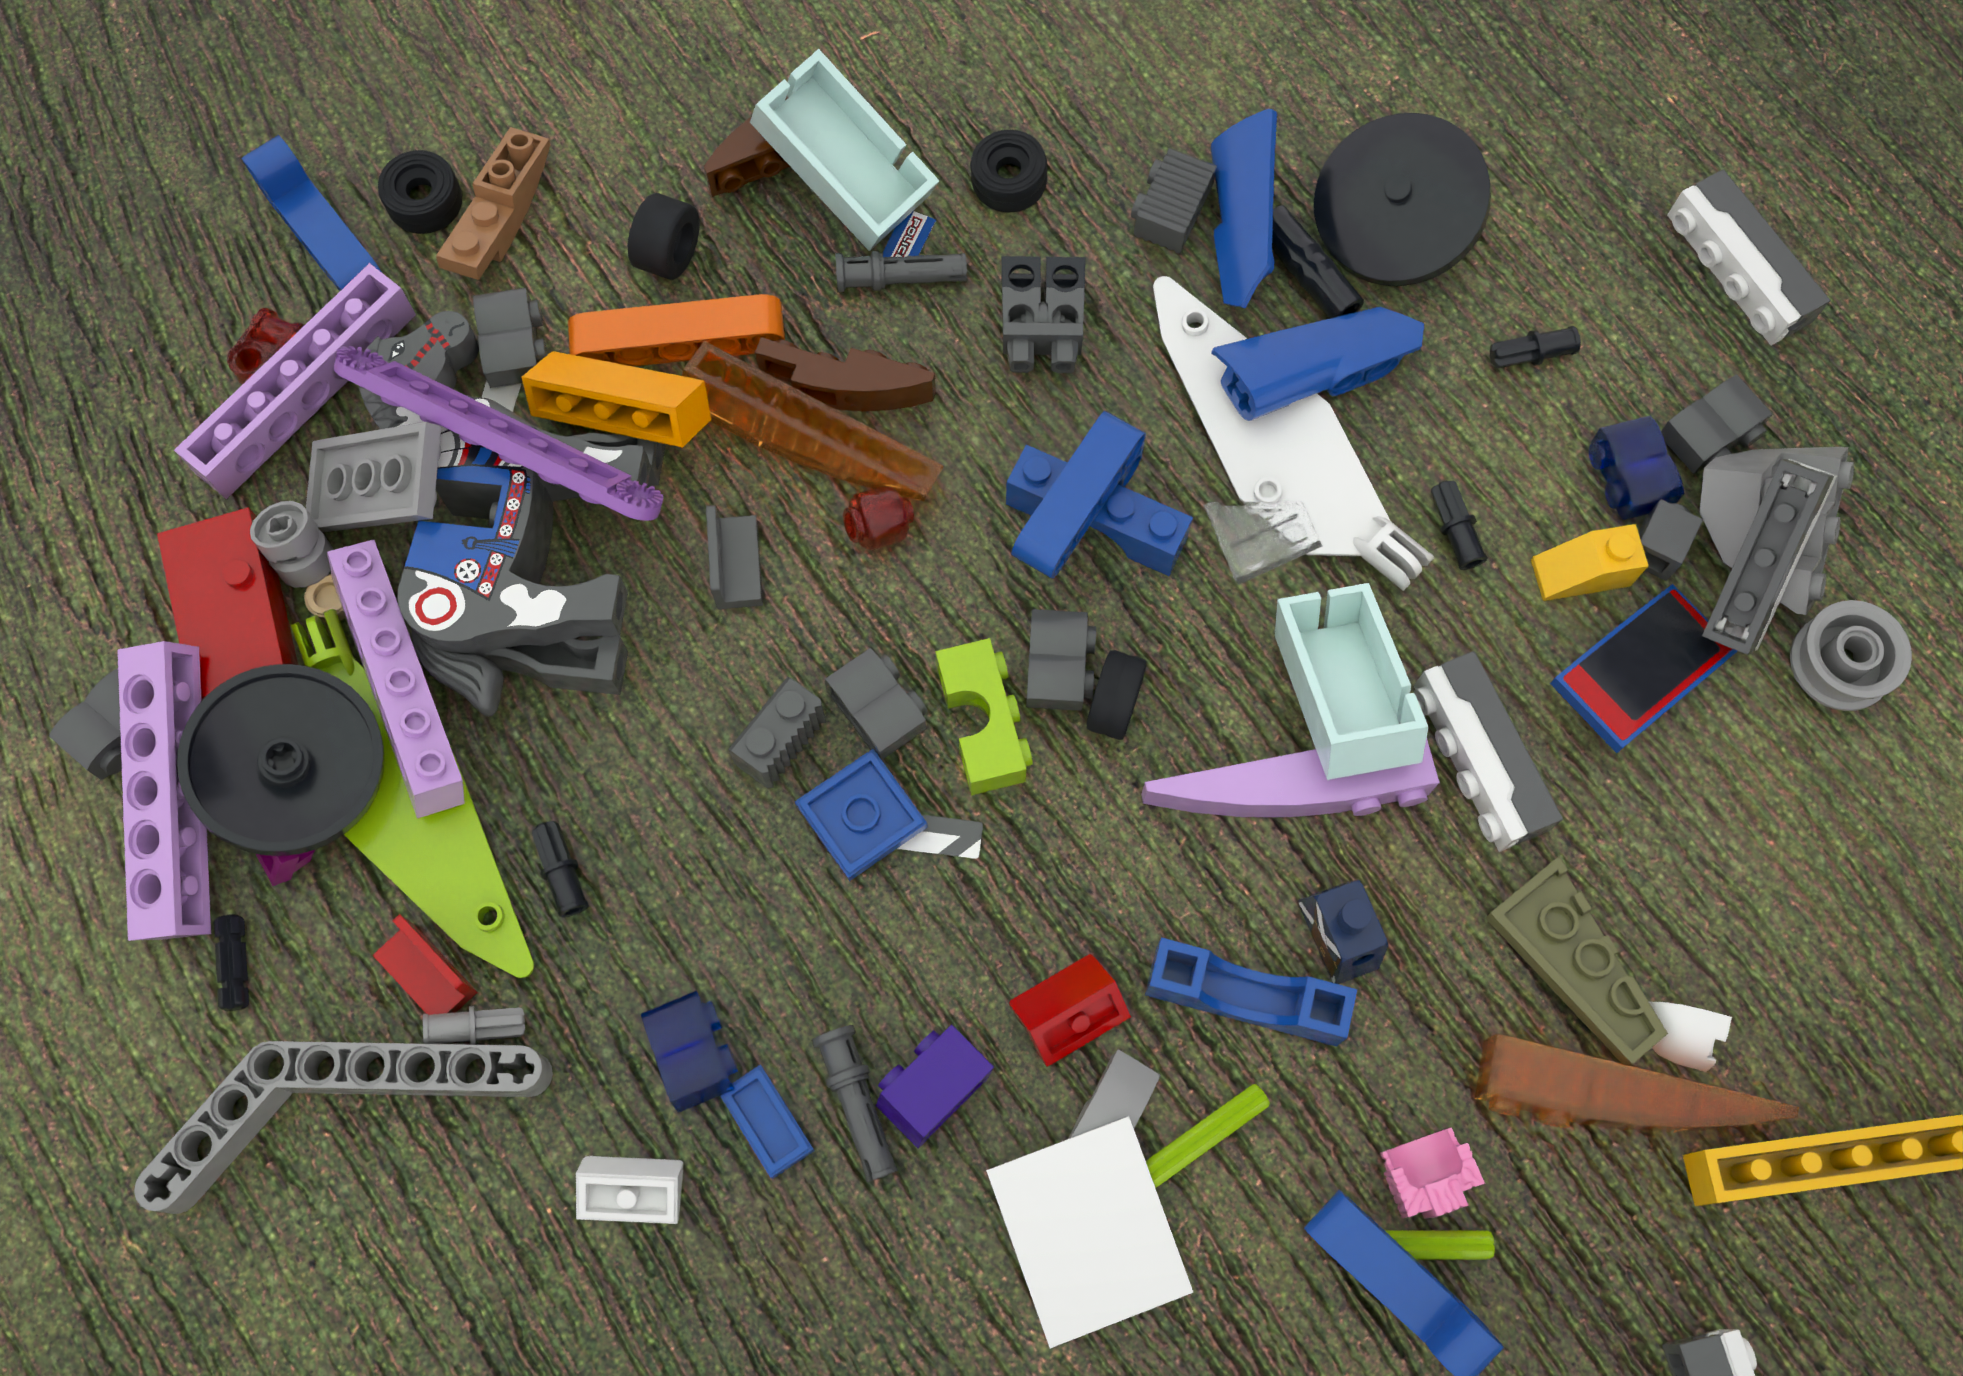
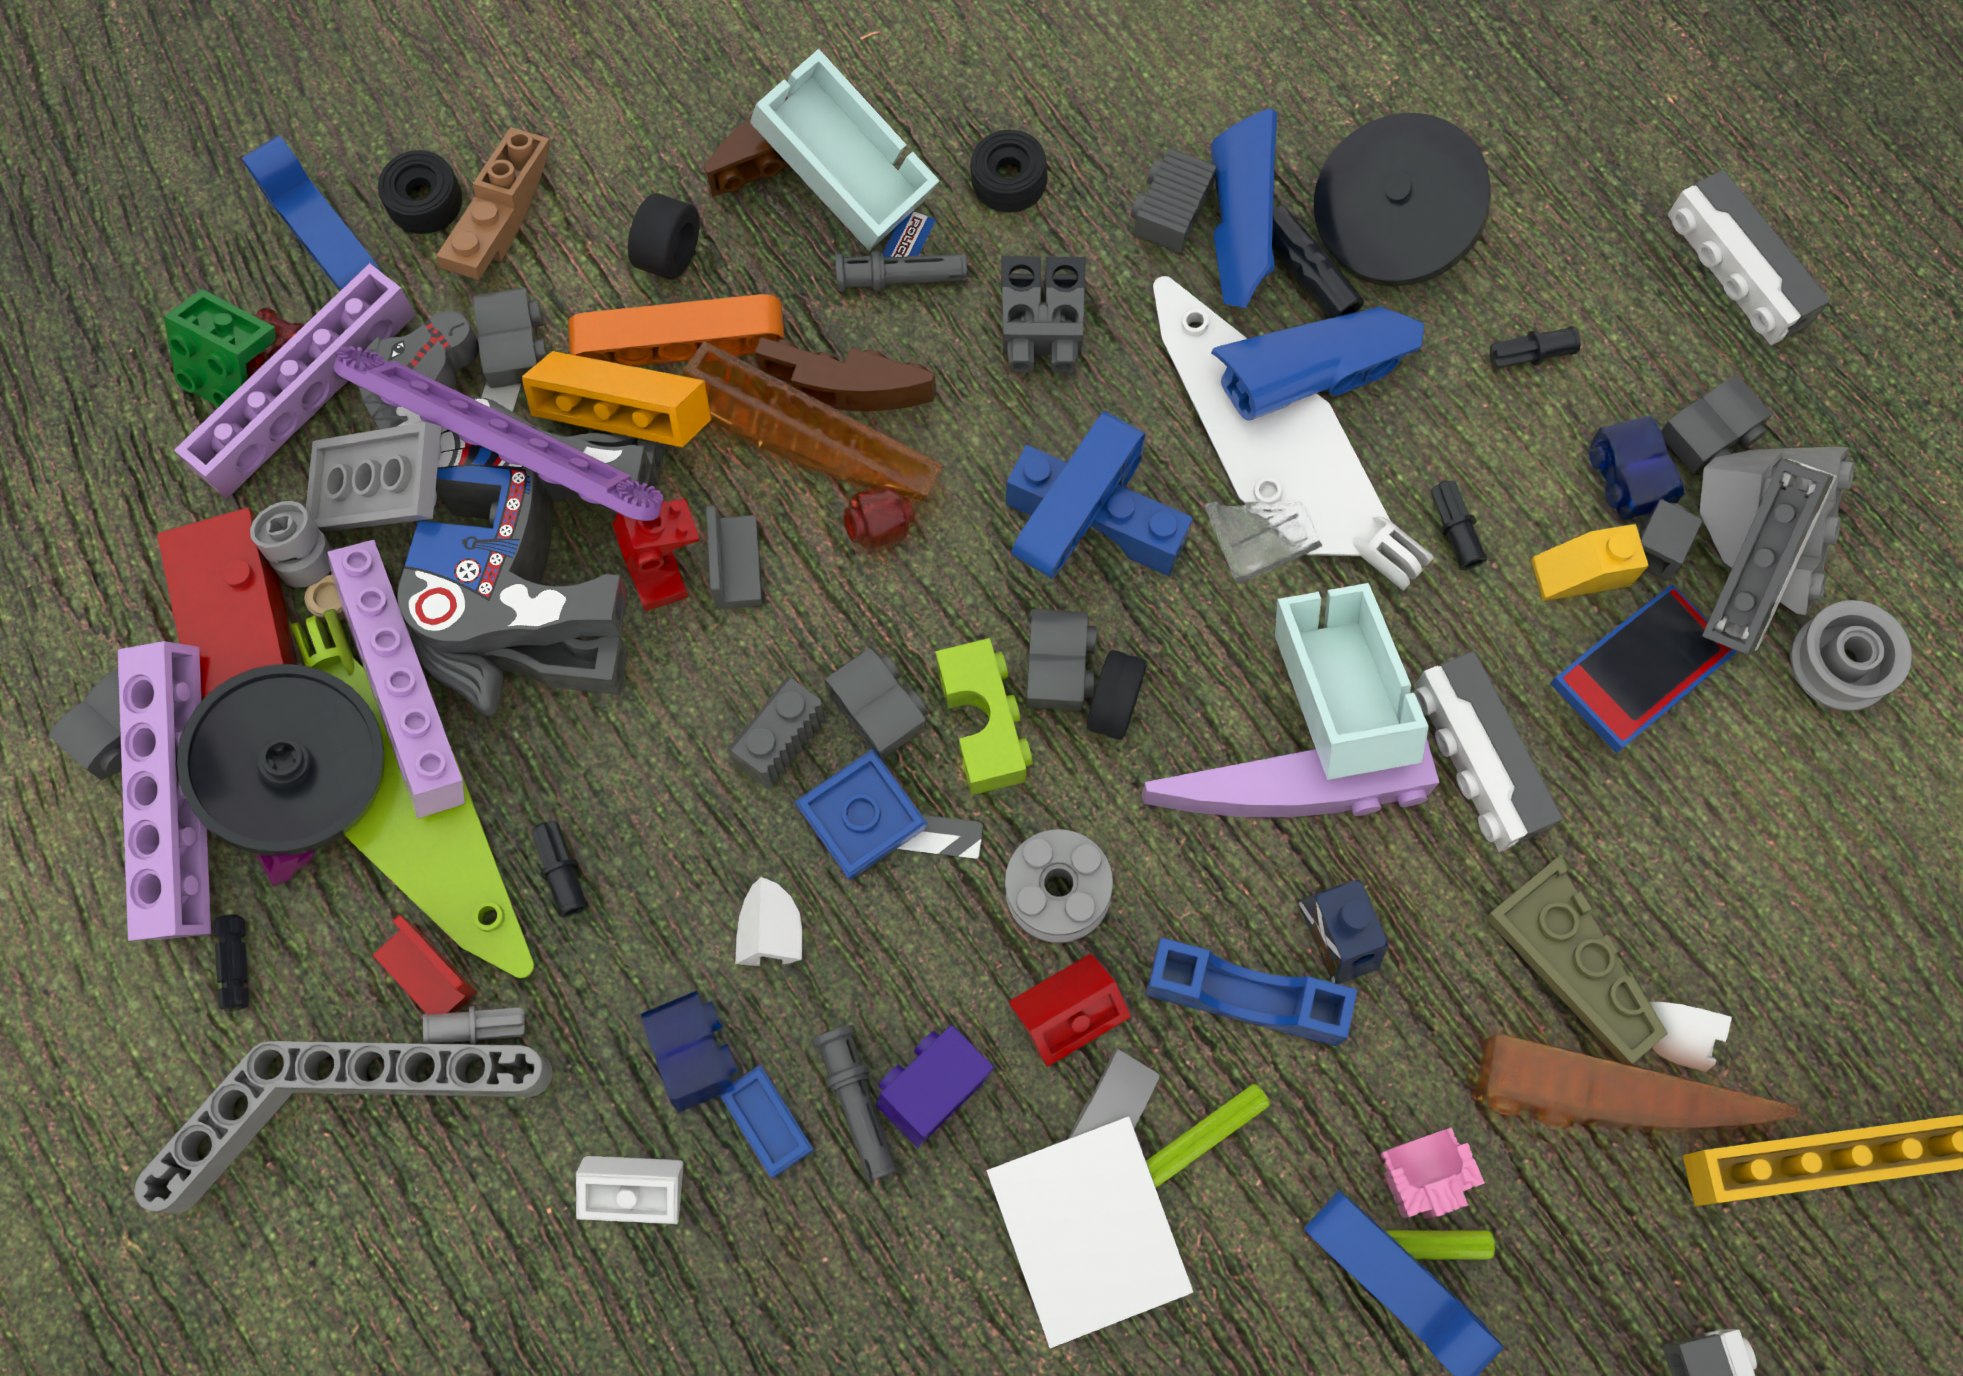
(212, 345): none -> green bracket
(645, 545): none -> red tile
(768, 926): none -> white brick
(1066, 856): none -> light grey wheel

